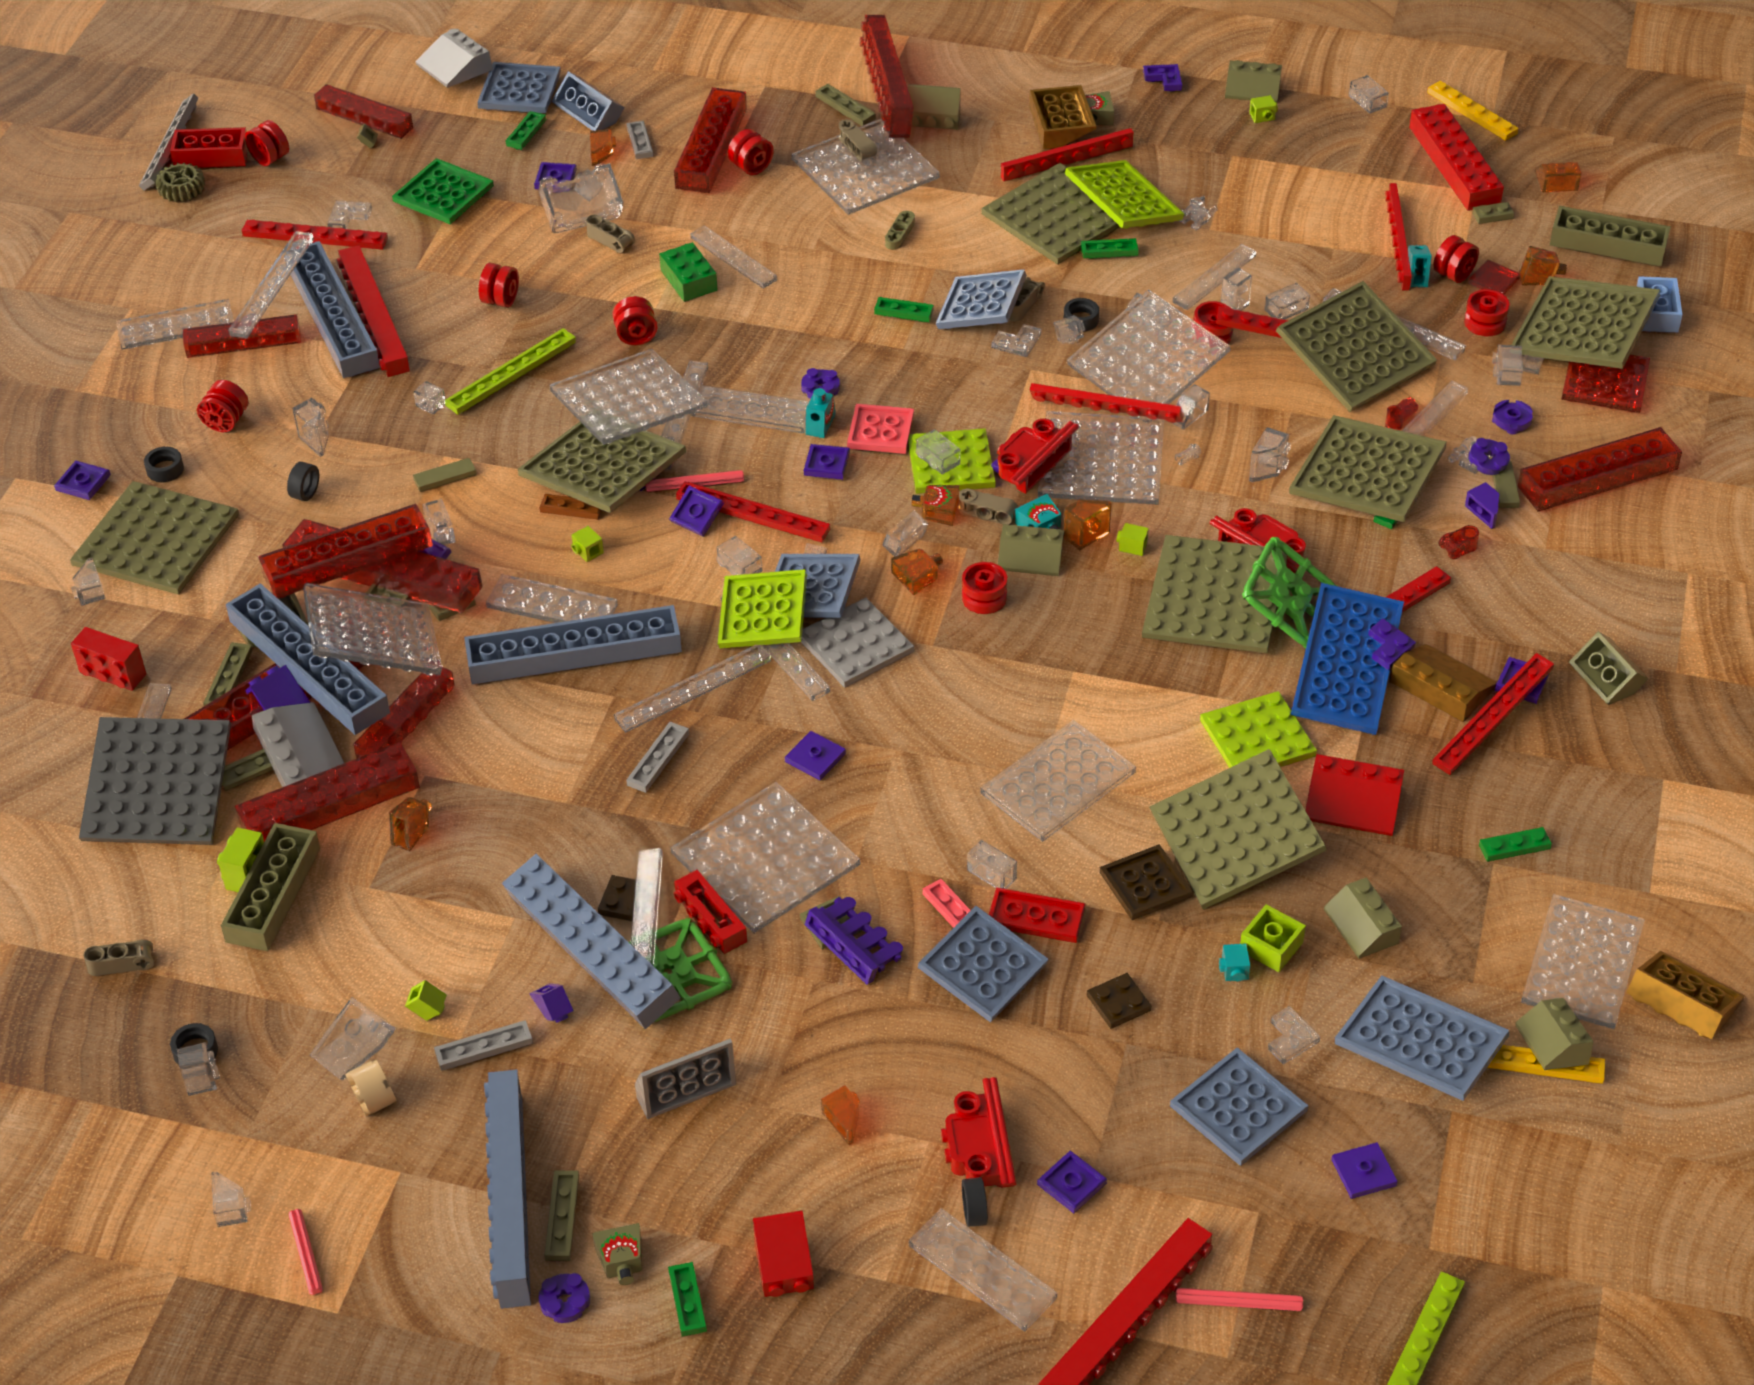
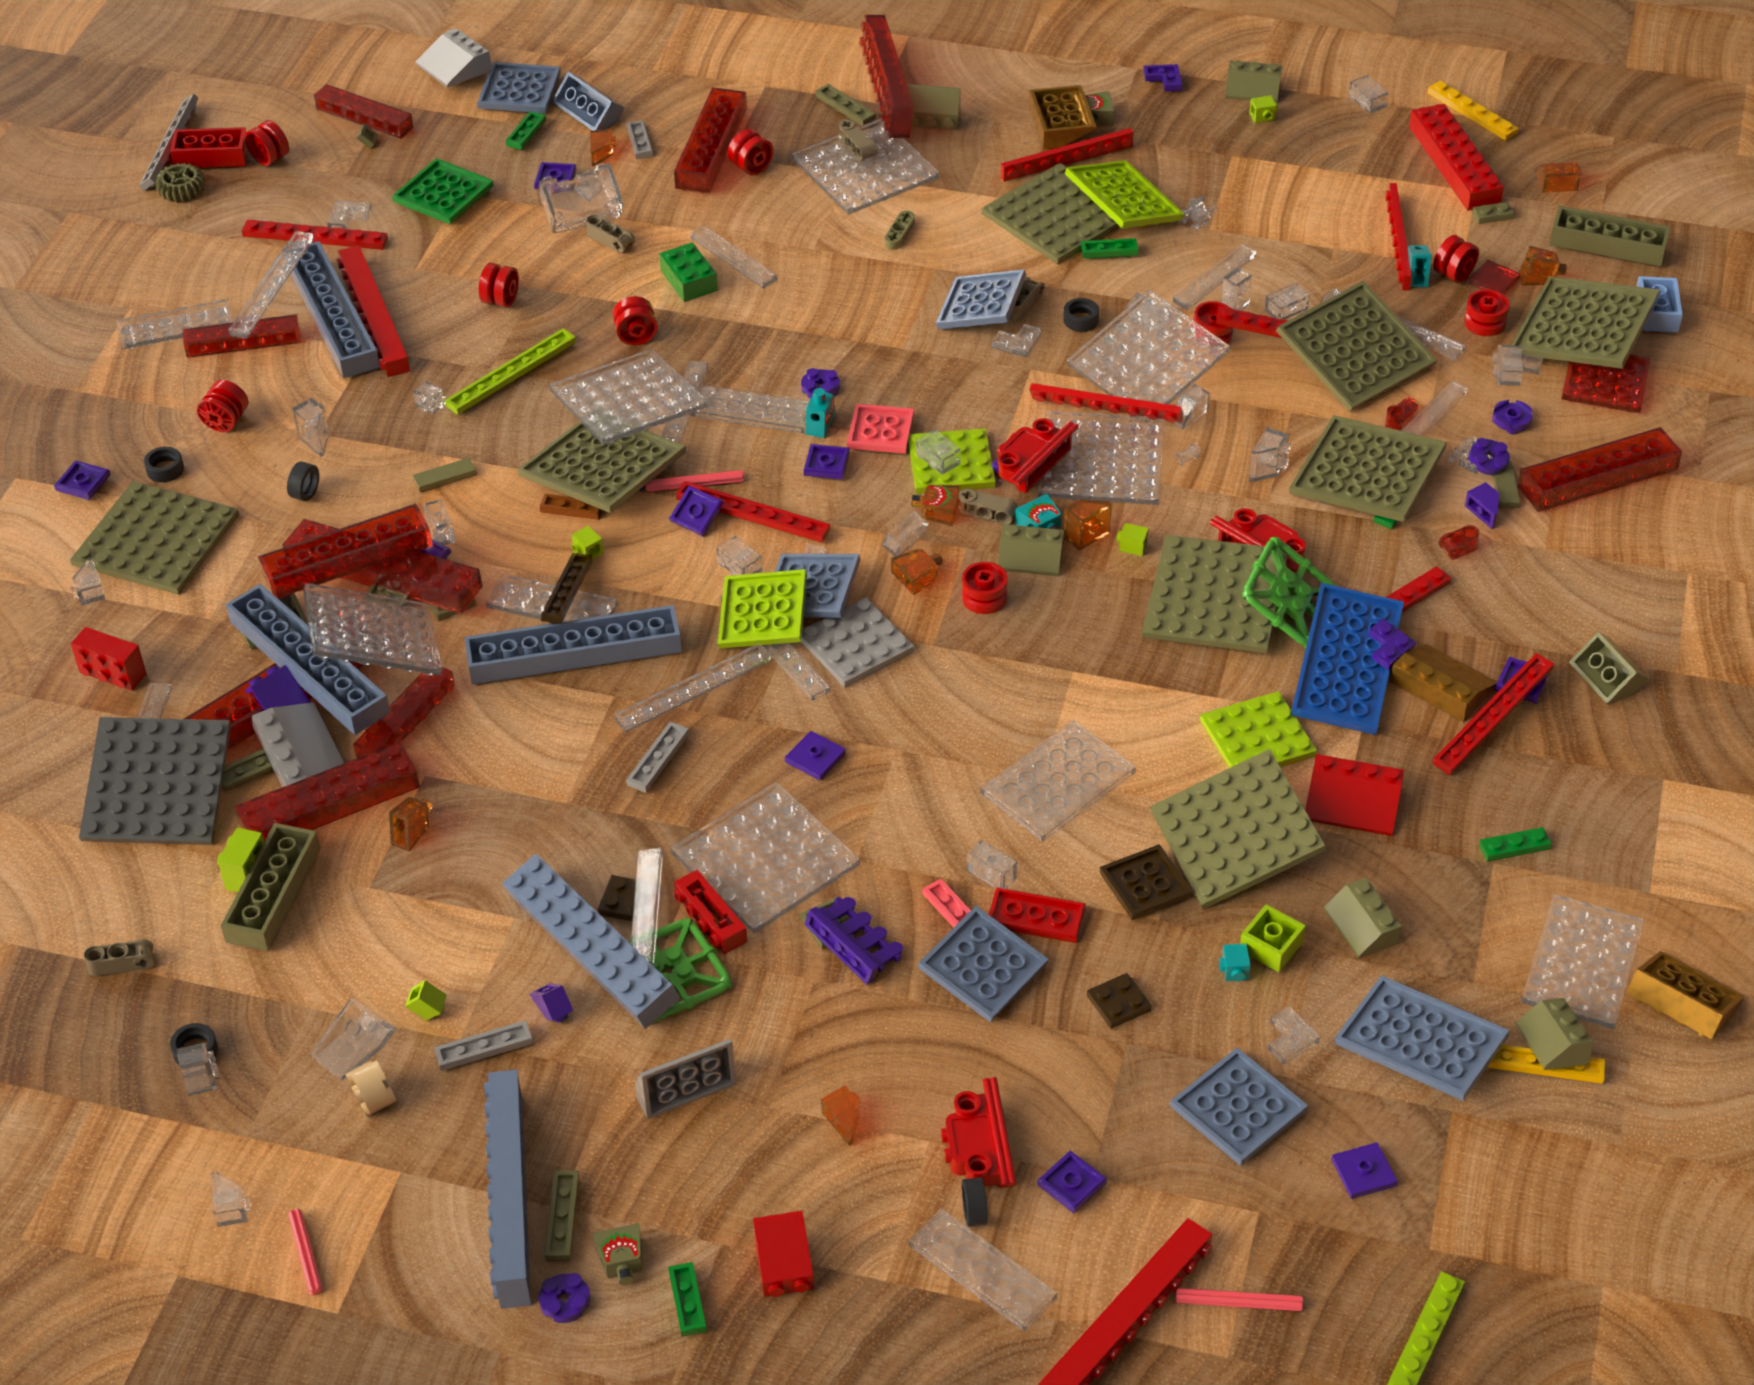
(229, 671): olive plate -> none
(566, 588): none -> dark brown plate
(904, 309): green plate -> none
(1069, 329): clear brick -> none

